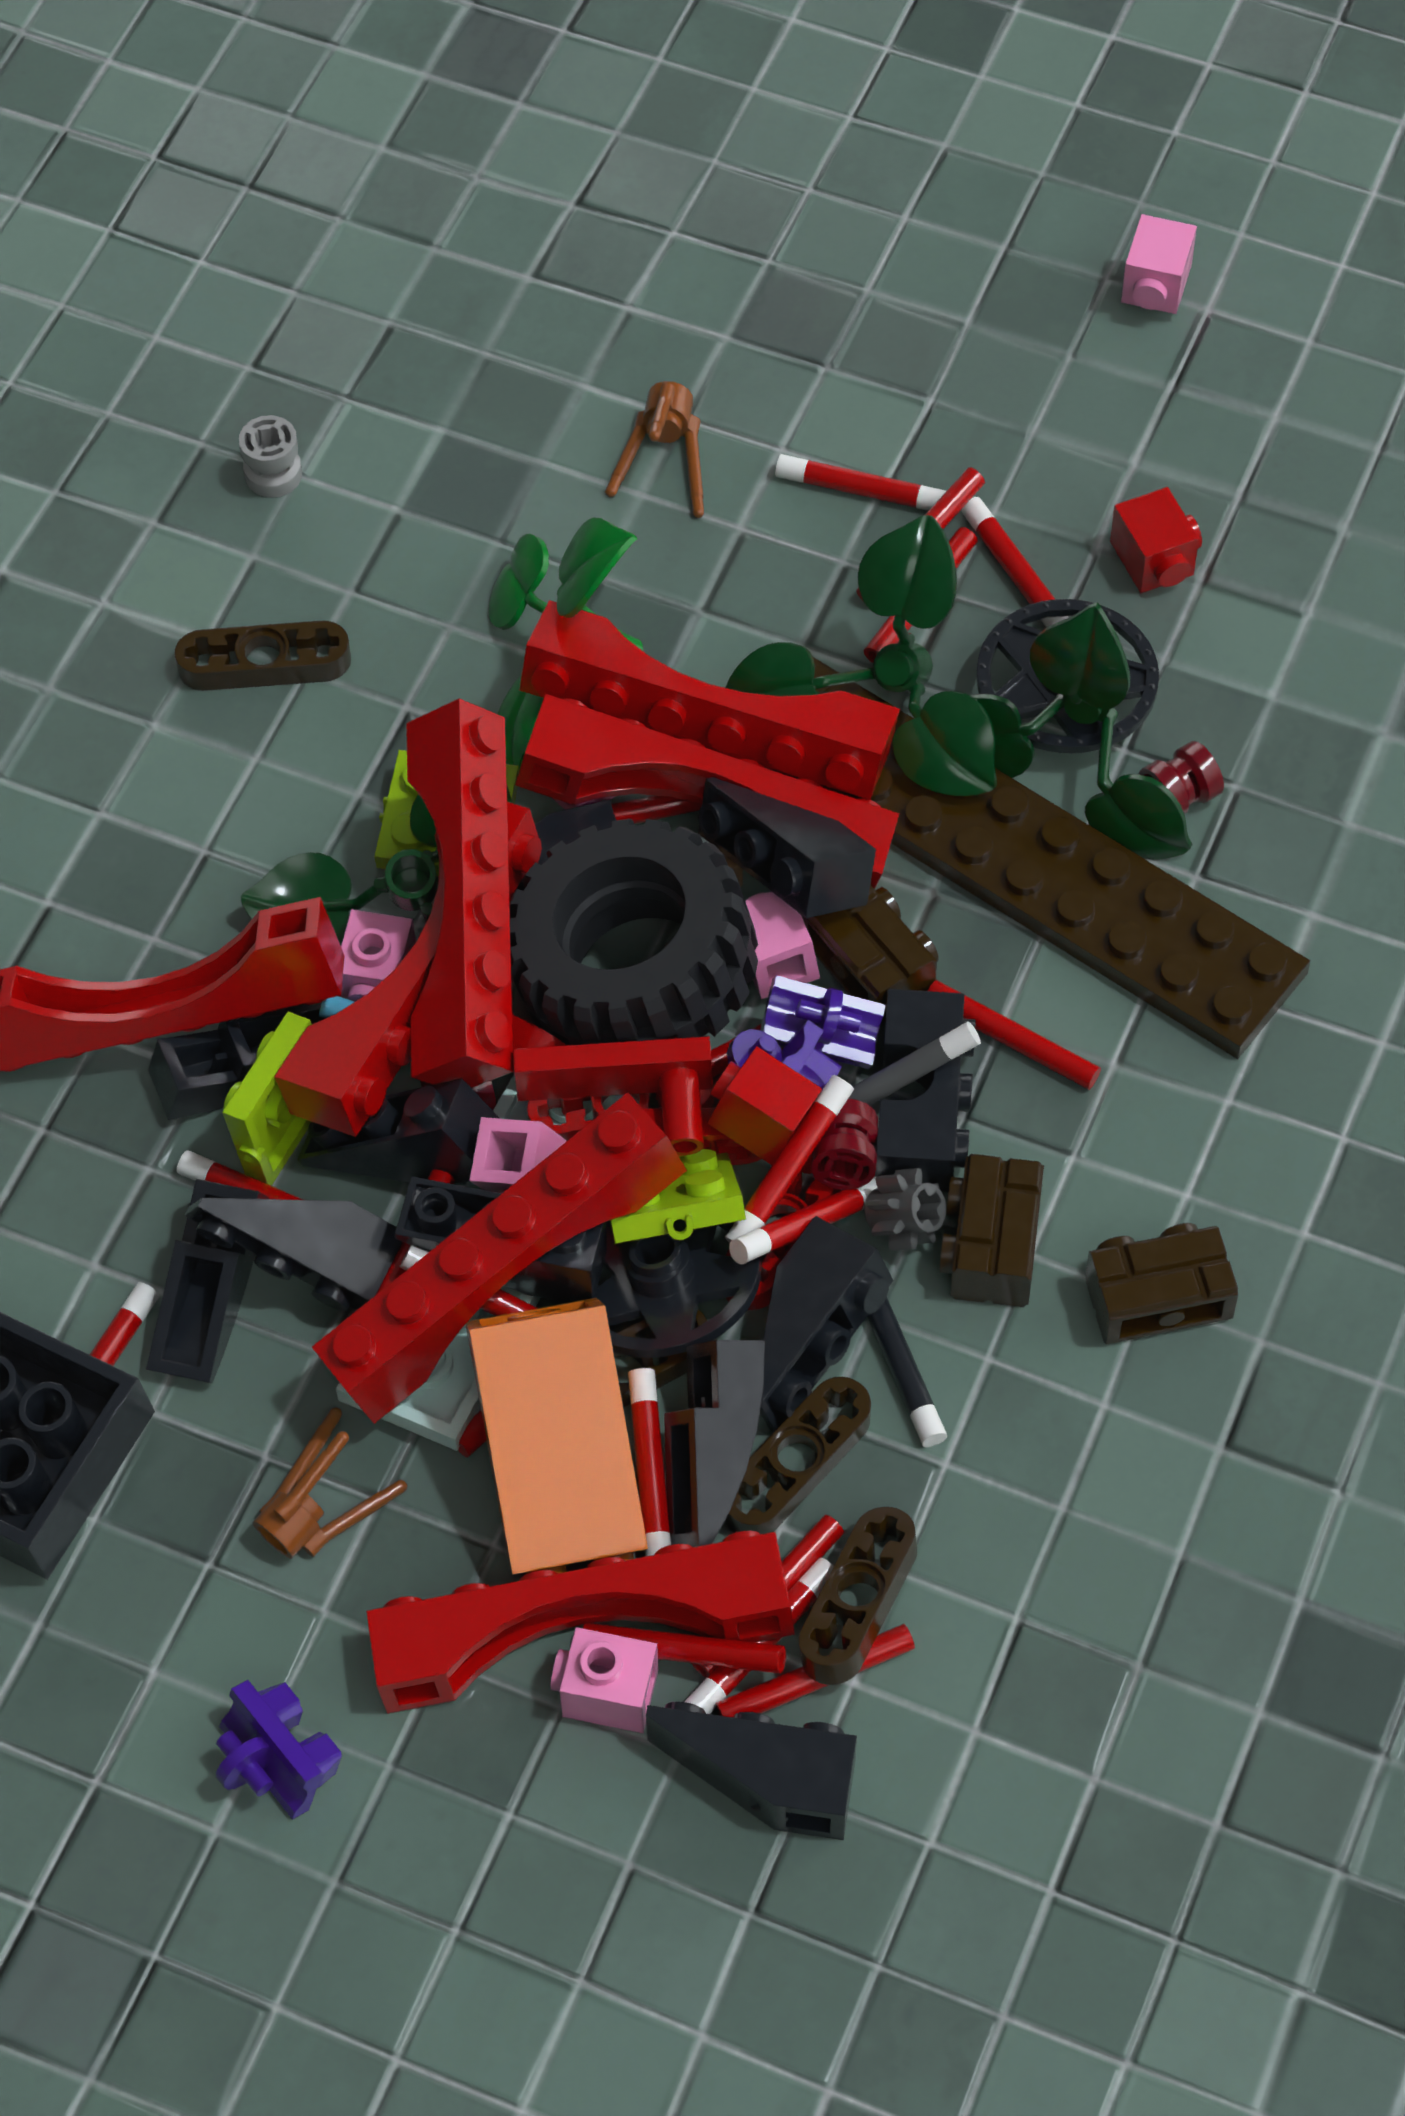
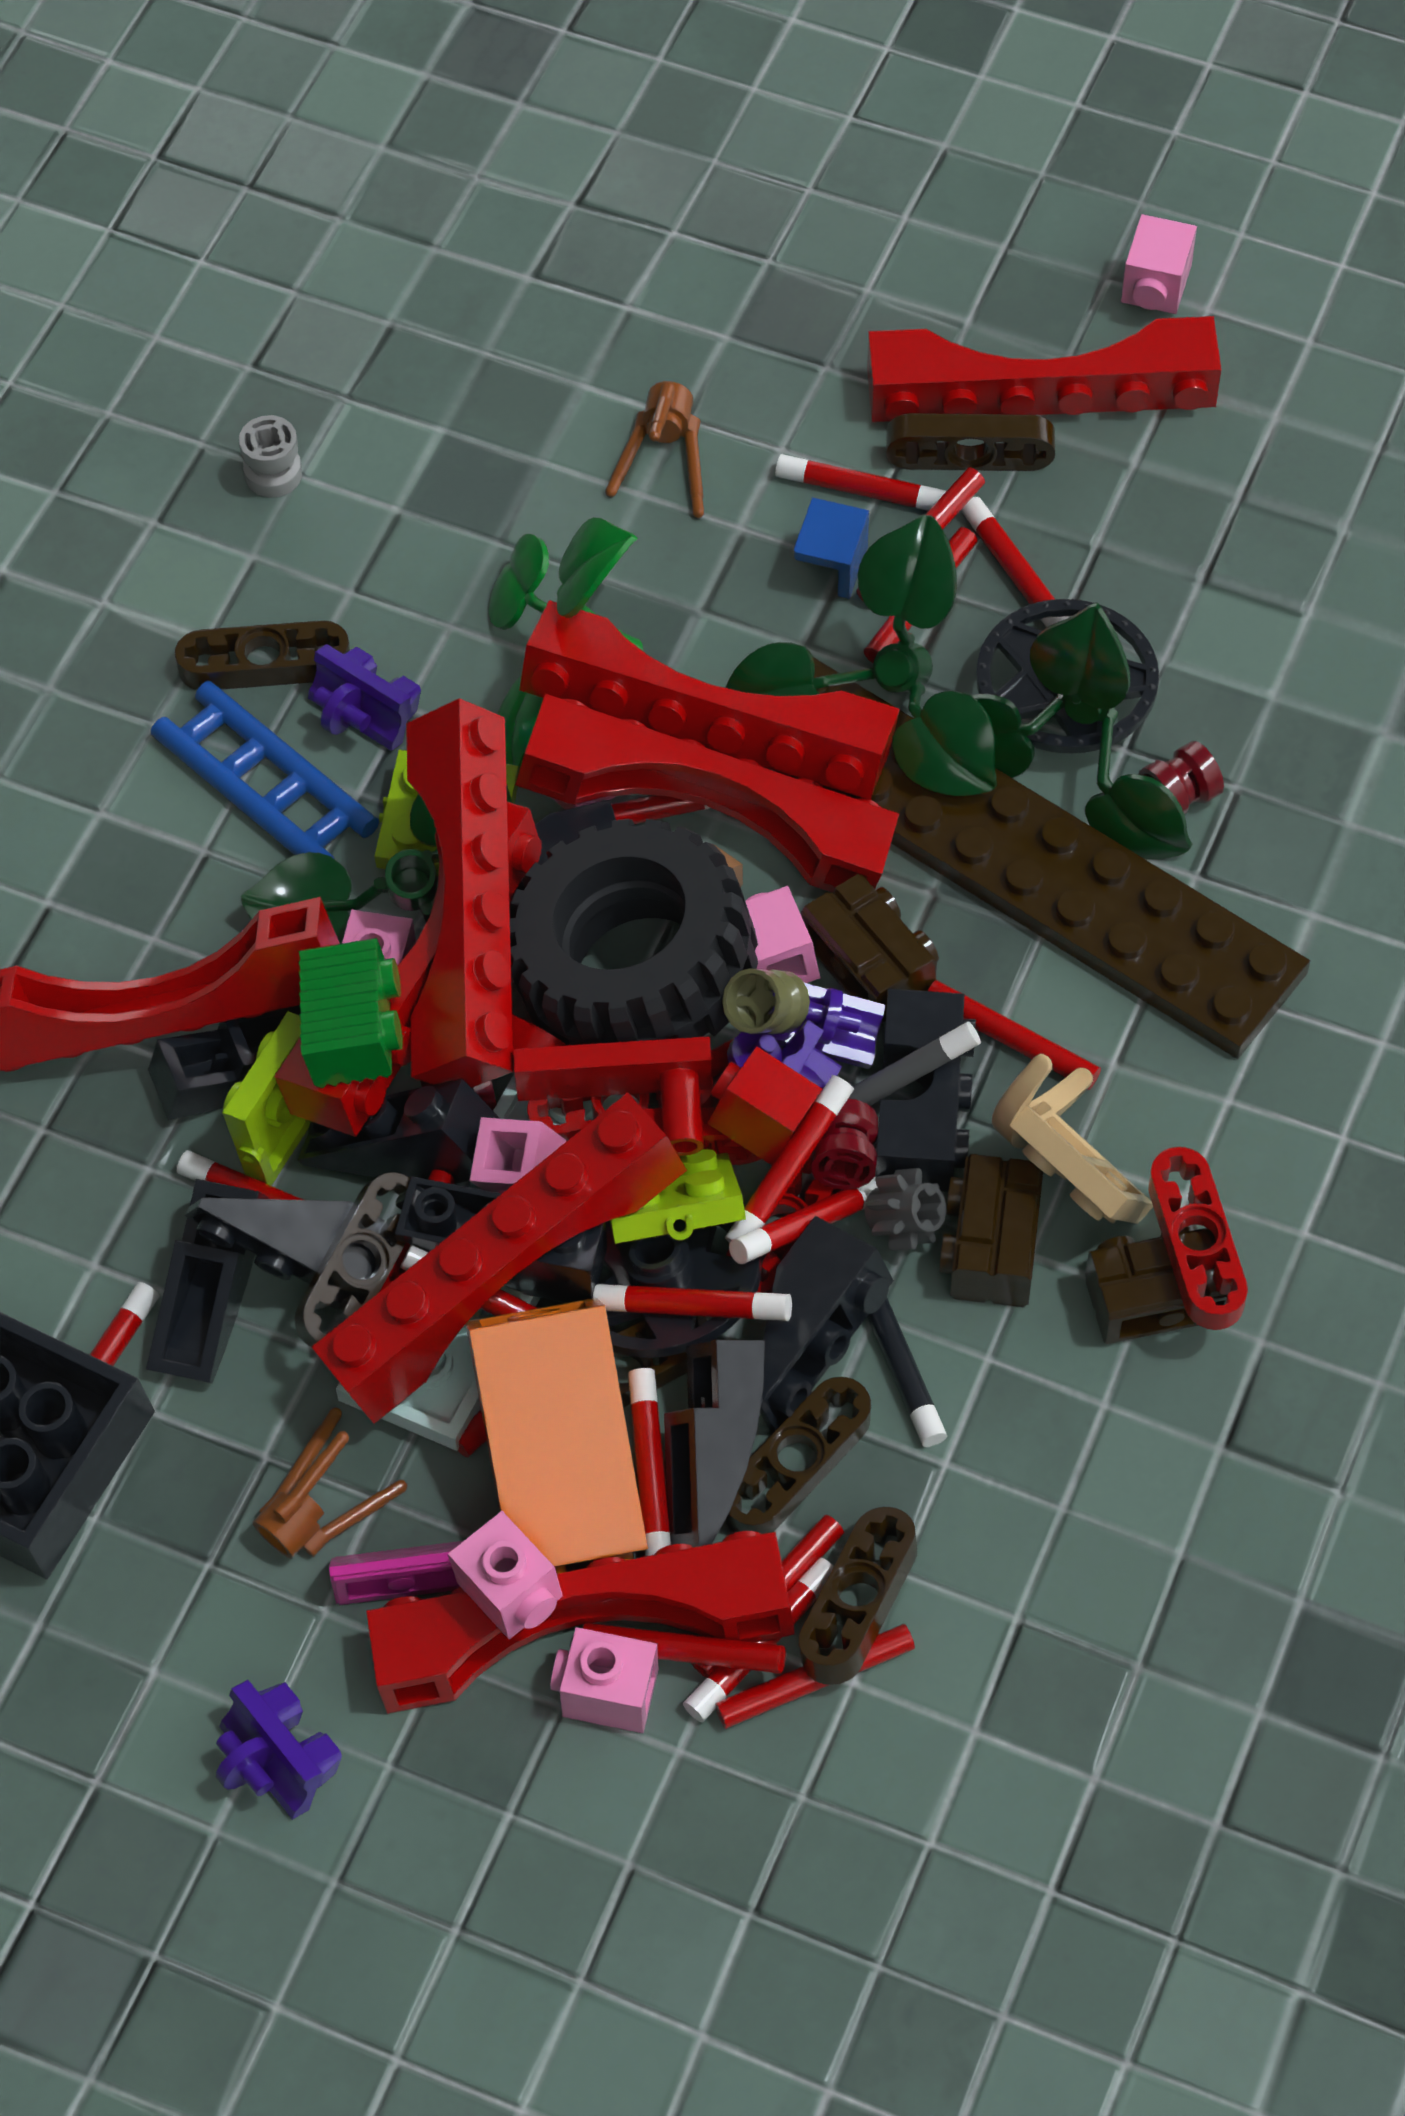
(262, 743): none -> blue bar
(348, 1012): none -> green brick
(359, 698): none -> dark purple hips
(366, 1211): none -> dark brown beam
(393, 1573): none -> dark pink slope
(506, 1576): none -> bright pink brick
(694, 1302): none -> red bar
(750, 1001): none -> olive wheel
(774, 1771): black slope -> none
(790, 850): black slope -> none
(834, 538): none -> blue panel
(931, 441): none -> dark brown beam
(1059, 1148): none -> tan piece
(1155, 540): red brick -> none
(1158, 368): none -> red arch
(1191, 1264): none -> red beam

